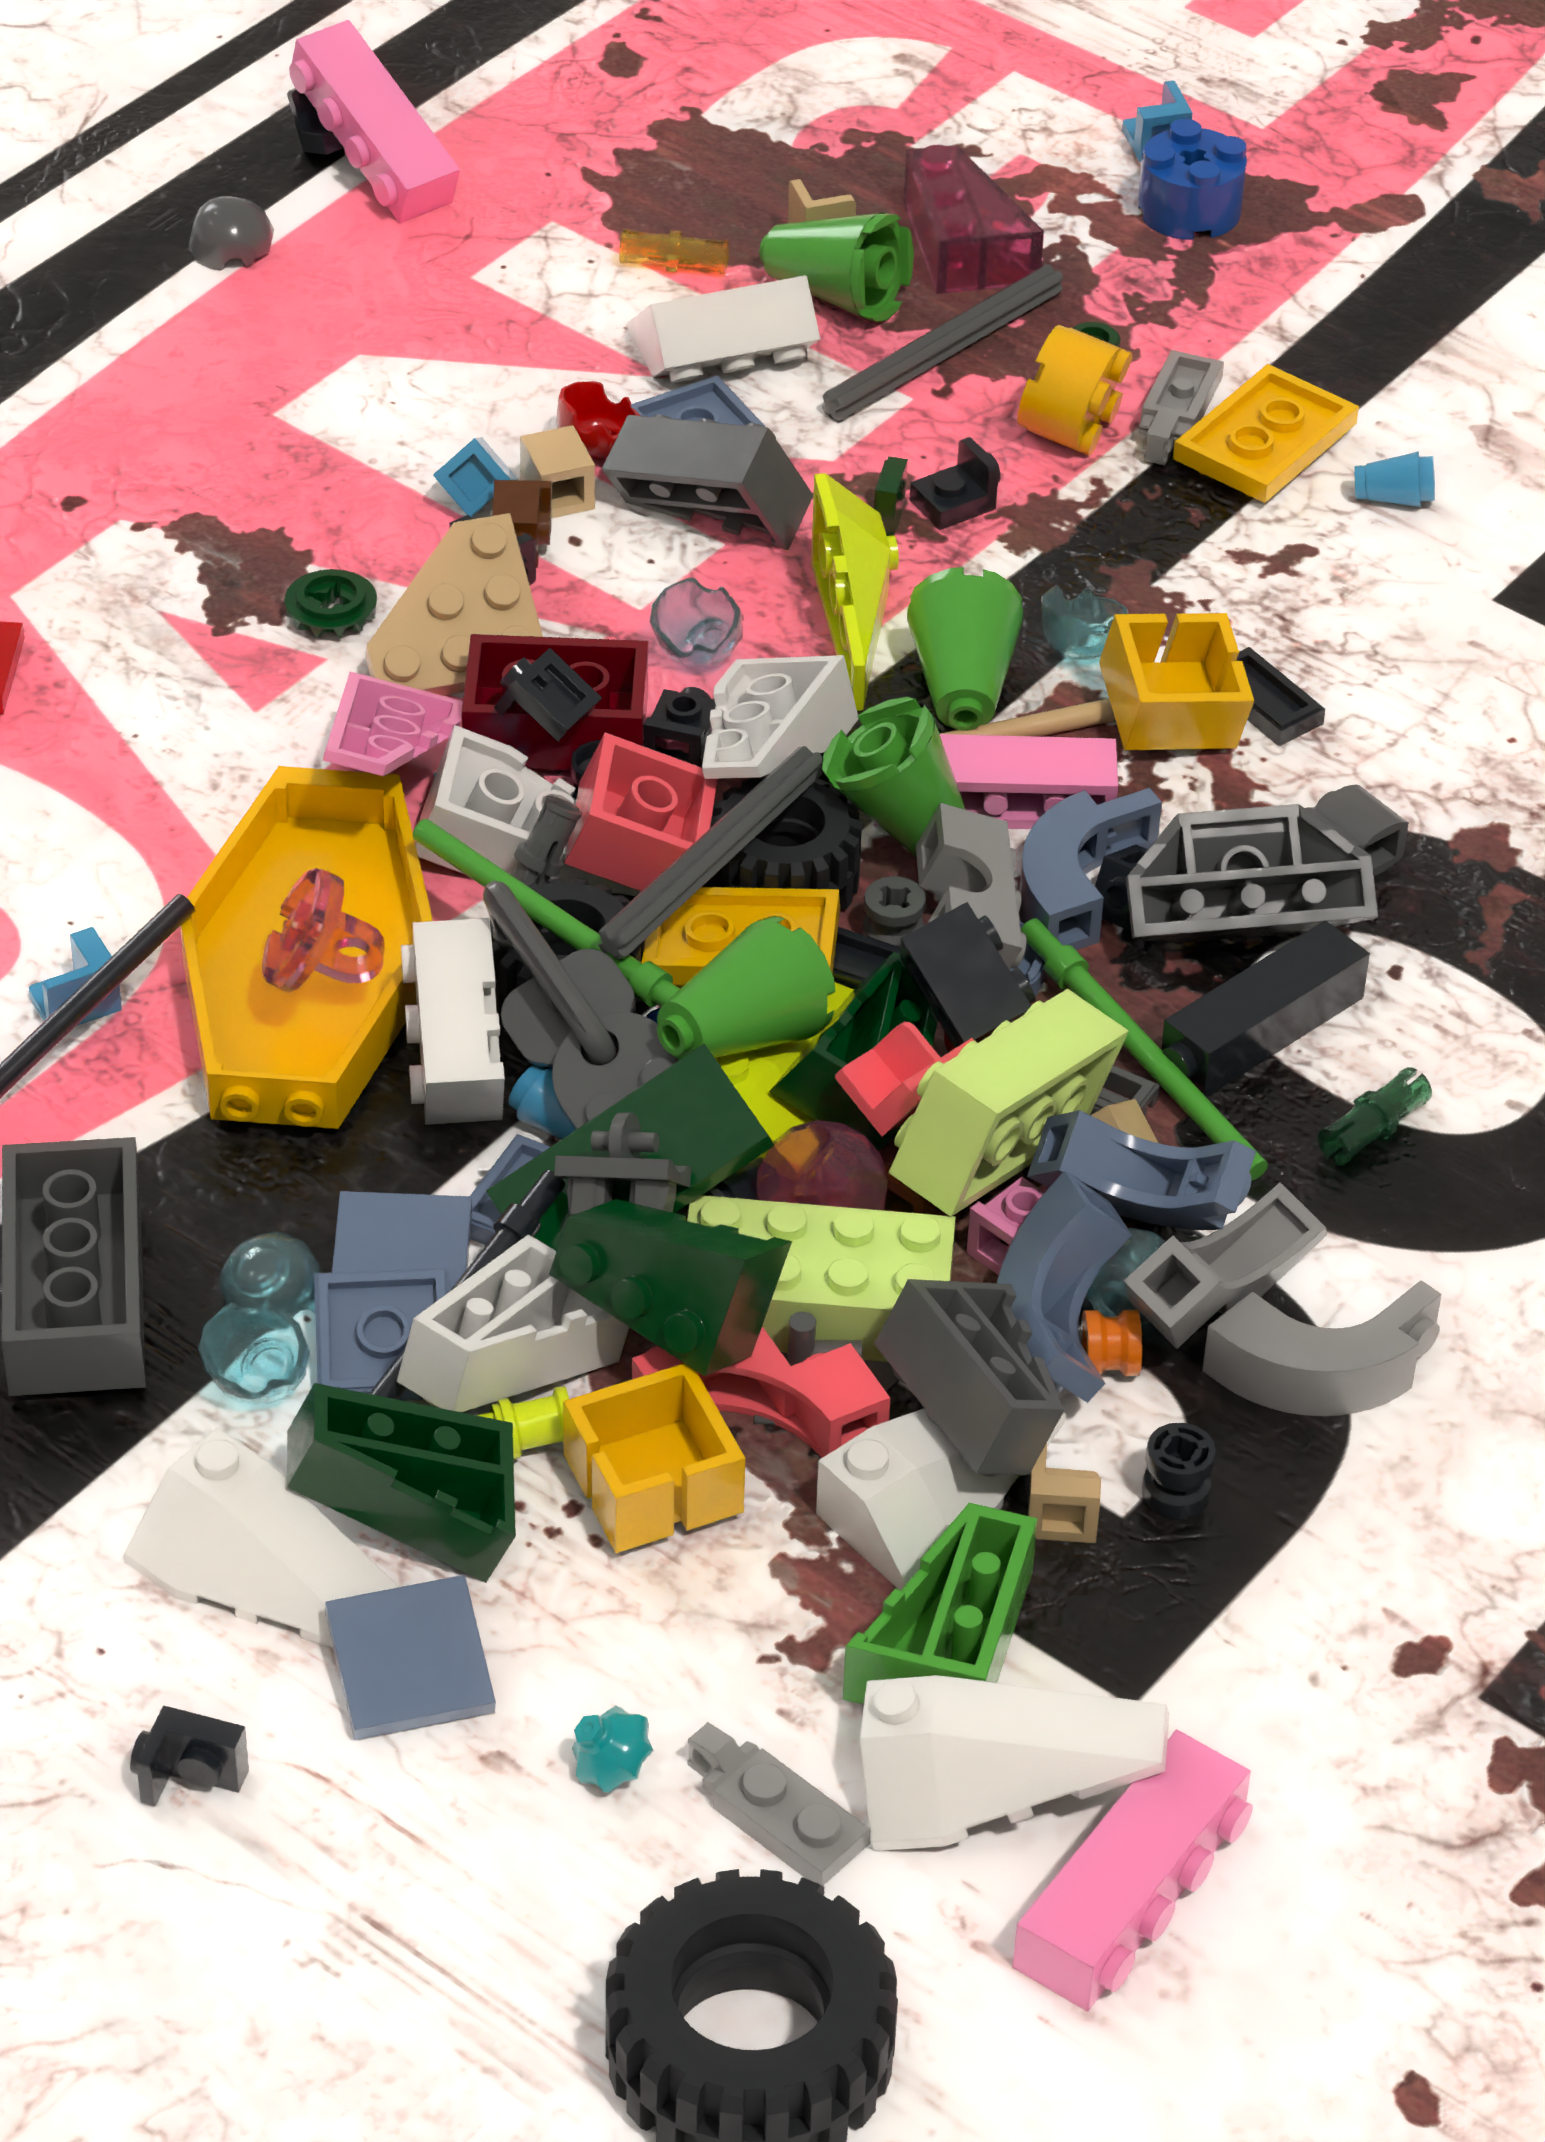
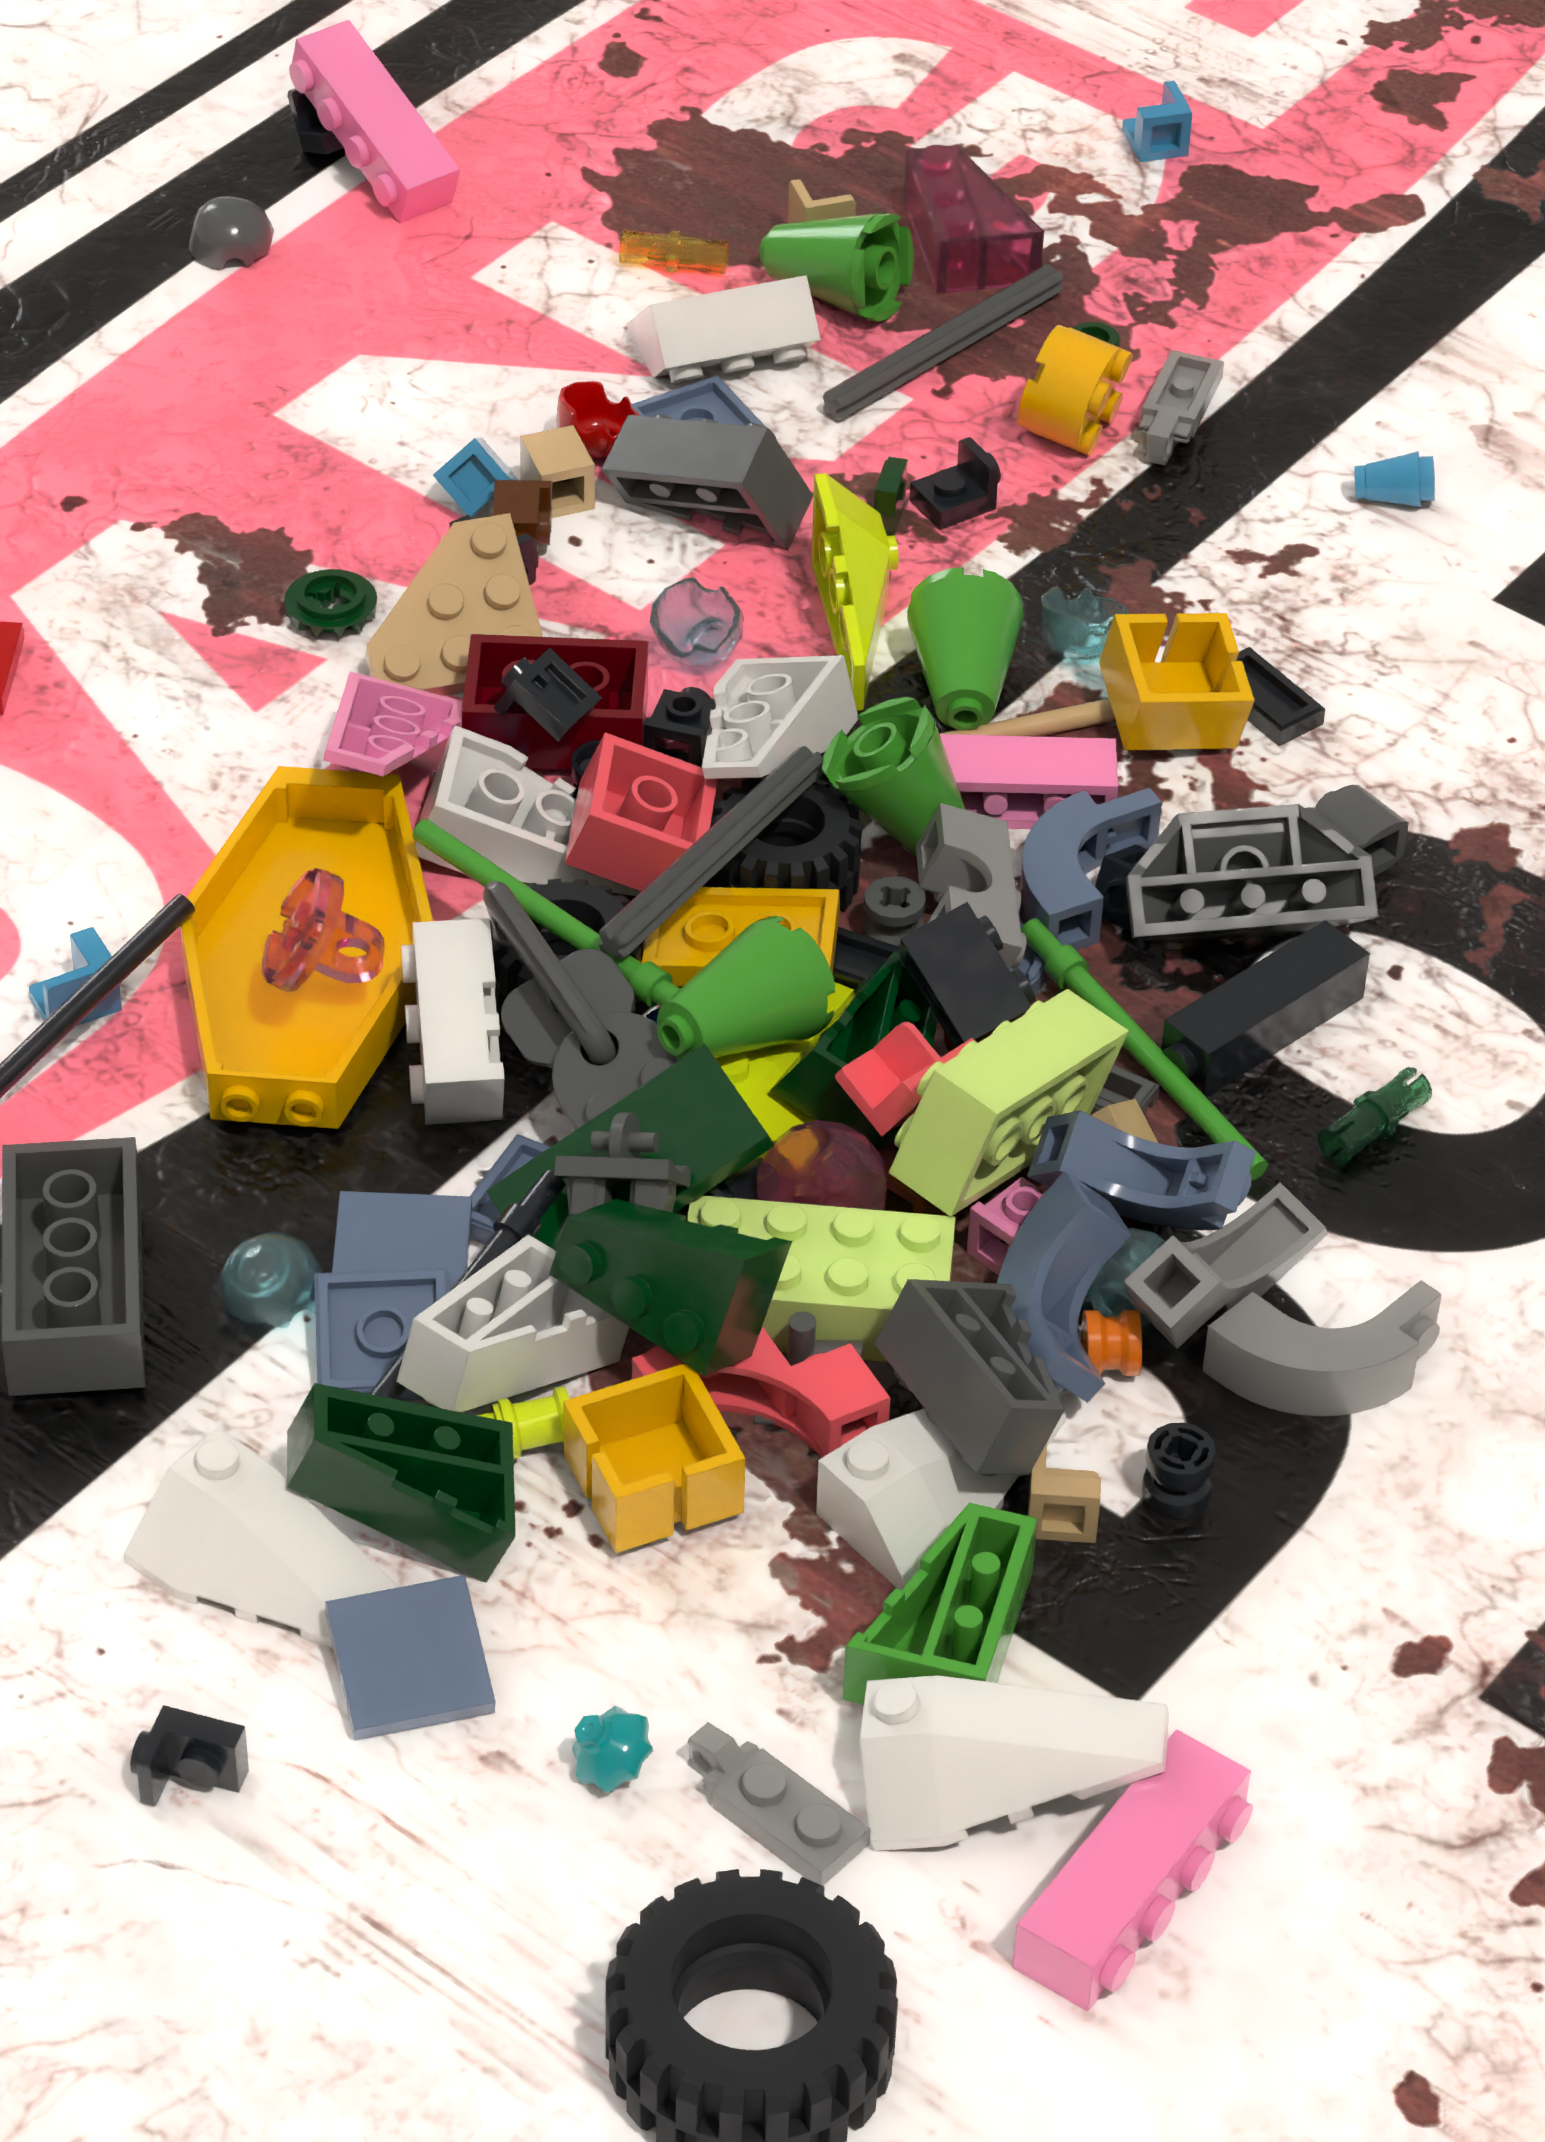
(254, 1353): clear light blue hair -> none
(537, 1102): dark azure cone -> none
(540, 855): dark grey pin -> none
(1192, 181): blue brick -> none
(1265, 433): yellow plate -> none

